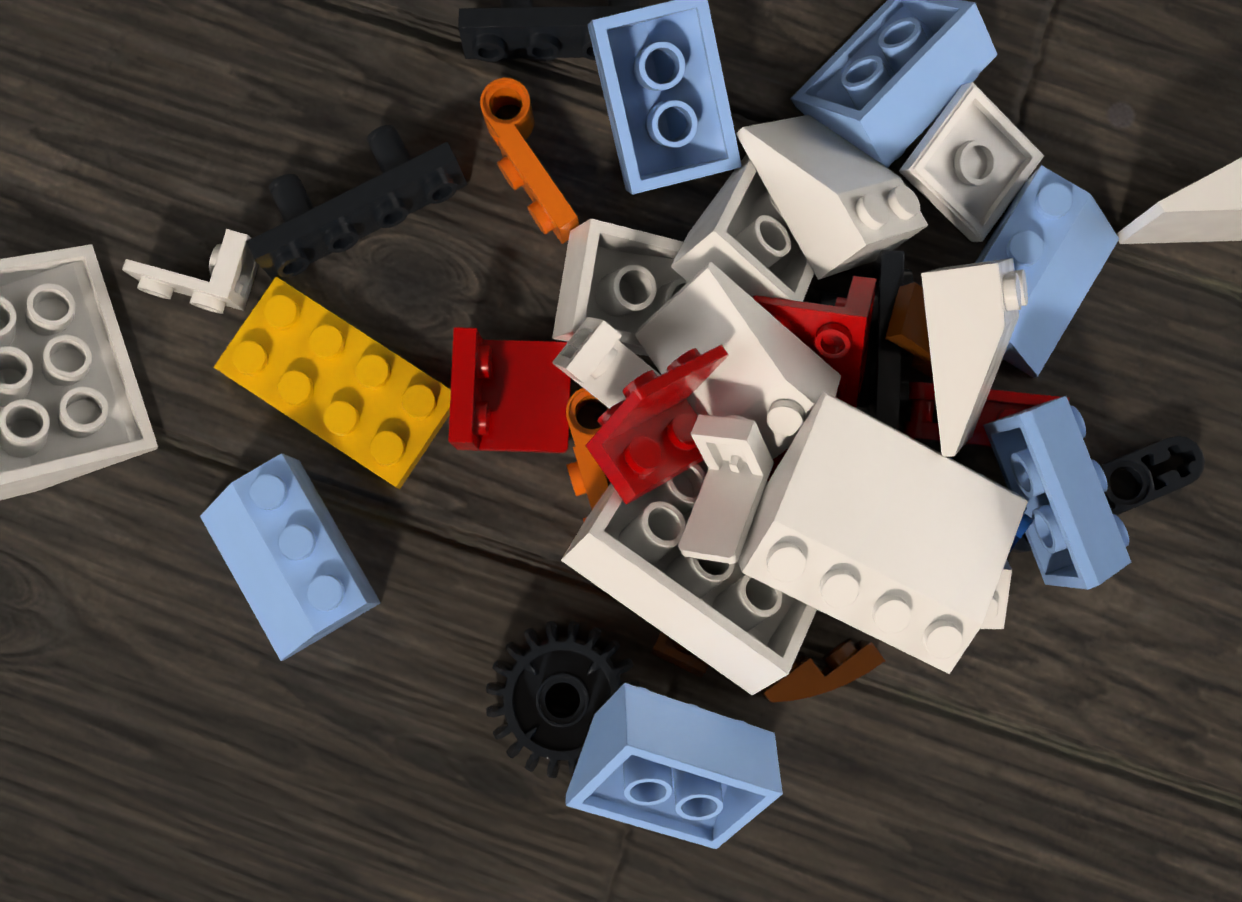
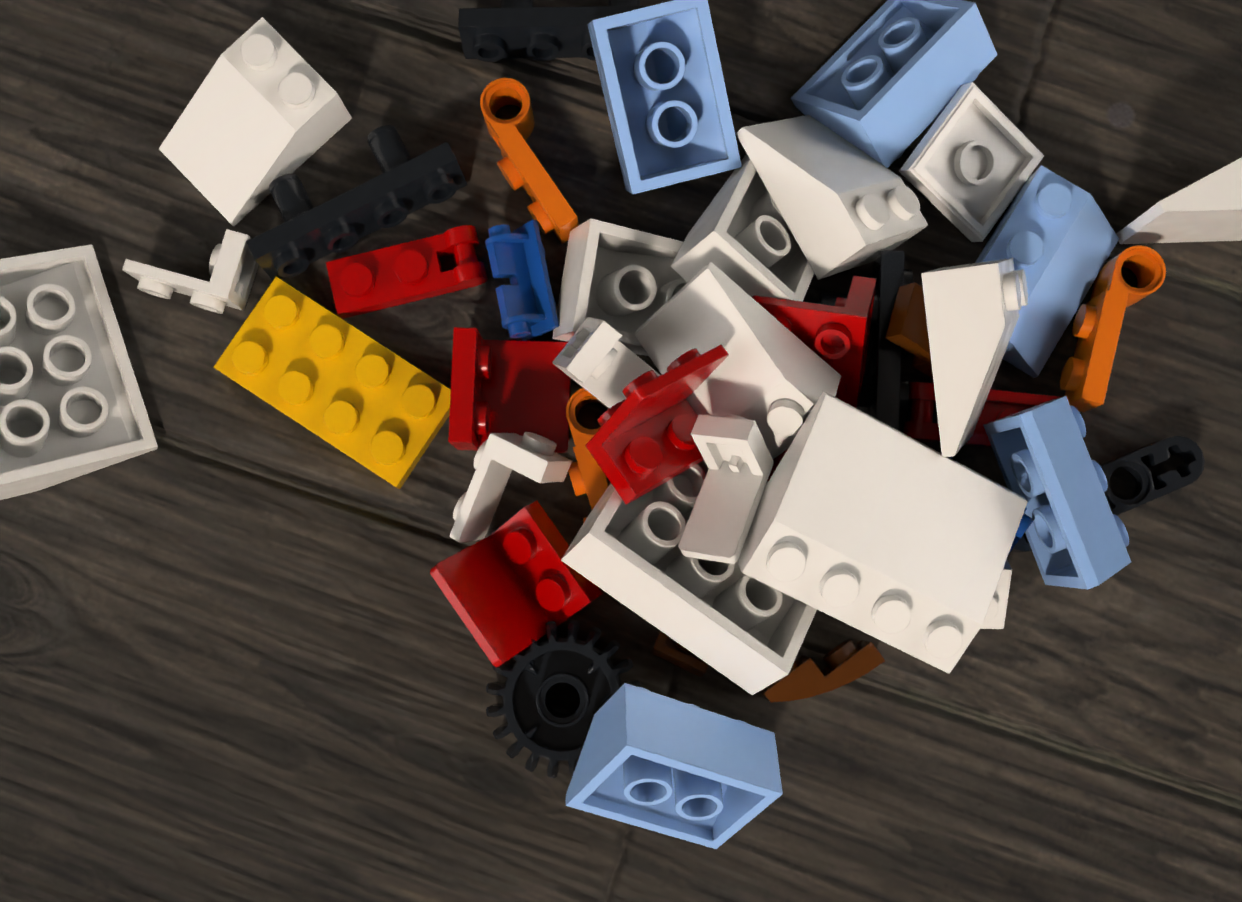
(253, 122): none -> white slope
(288, 555): light blue slope -> none
(405, 272): none -> red plate
(494, 462): none -> white bracket
(514, 584): none -> red bracket
(527, 303): none -> blue hinge
(1100, 323): none -> orange plate

